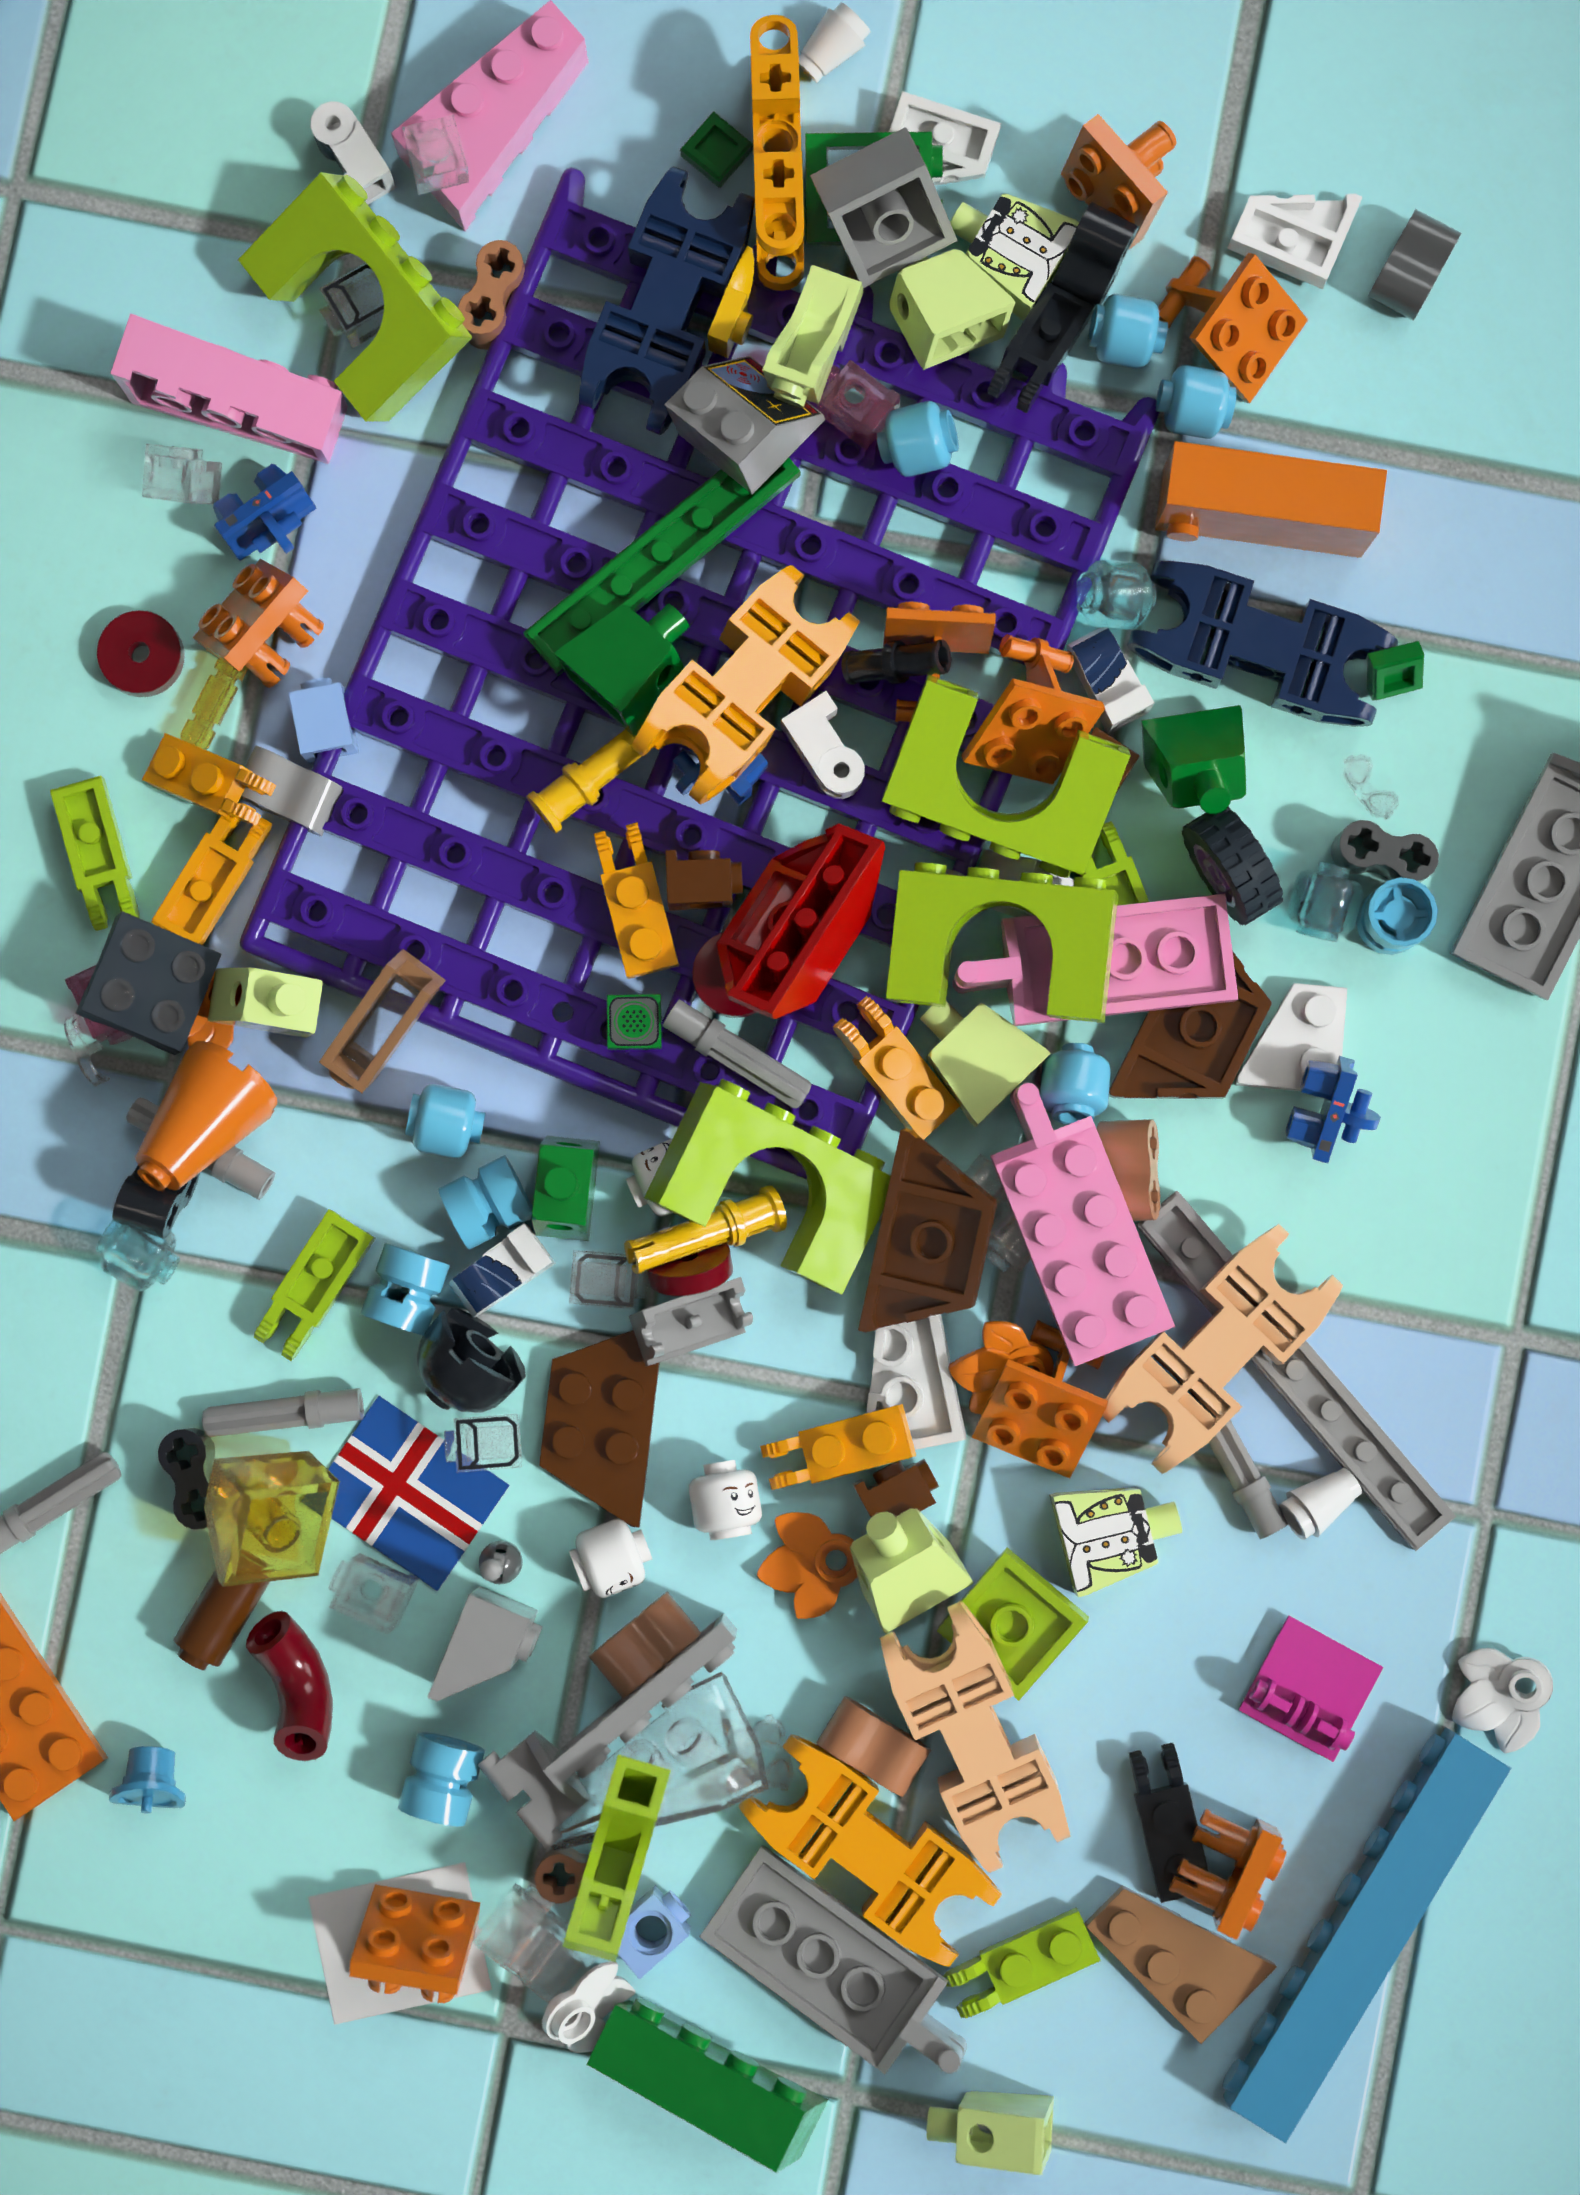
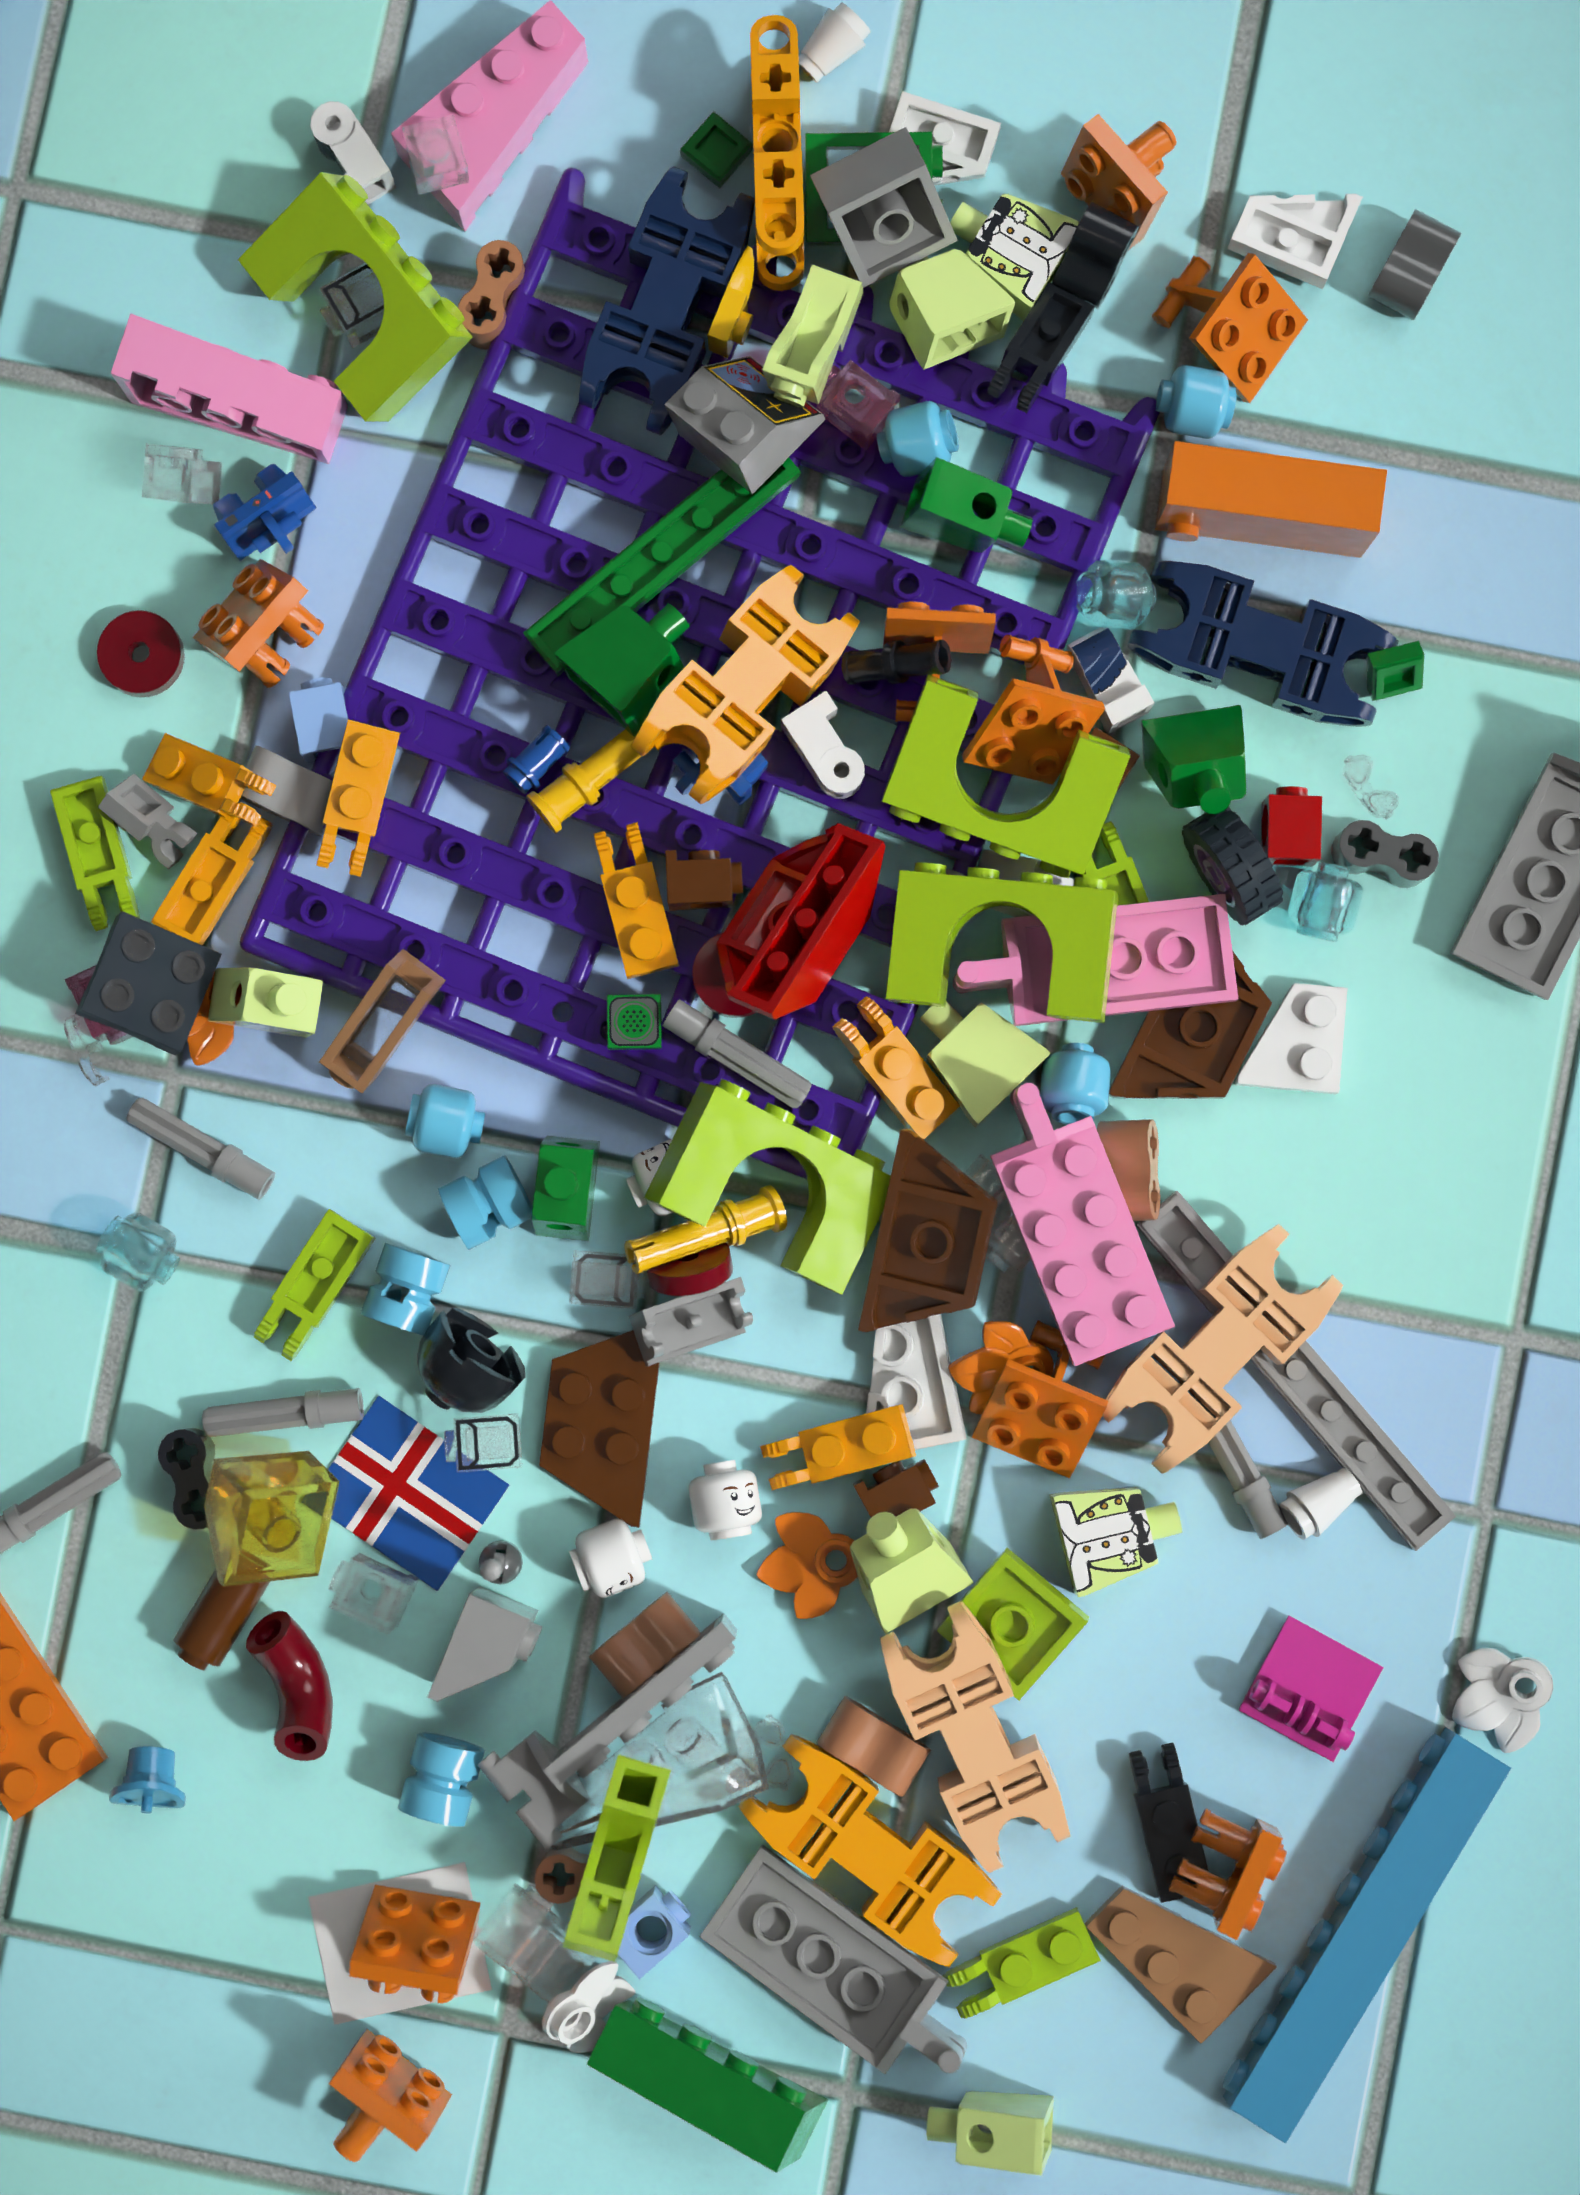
(146, 813): none -> light grey plate
(148, 1208): black axle -> none
(202, 1116): orange cone -> none
(212, 705): clear yellow axle -> none
(358, 790): none -> light orange hinge
(387, 2095): none -> orange plate
(501, 1271): leg -> none
(535, 760): none -> blue pin
(944, 507): none -> green torso
(1127, 331): medium azure head -> none
(1292, 827): none -> red brick
(1335, 1086): blue hips -> none
(1396, 916): medium azure wheel -> none

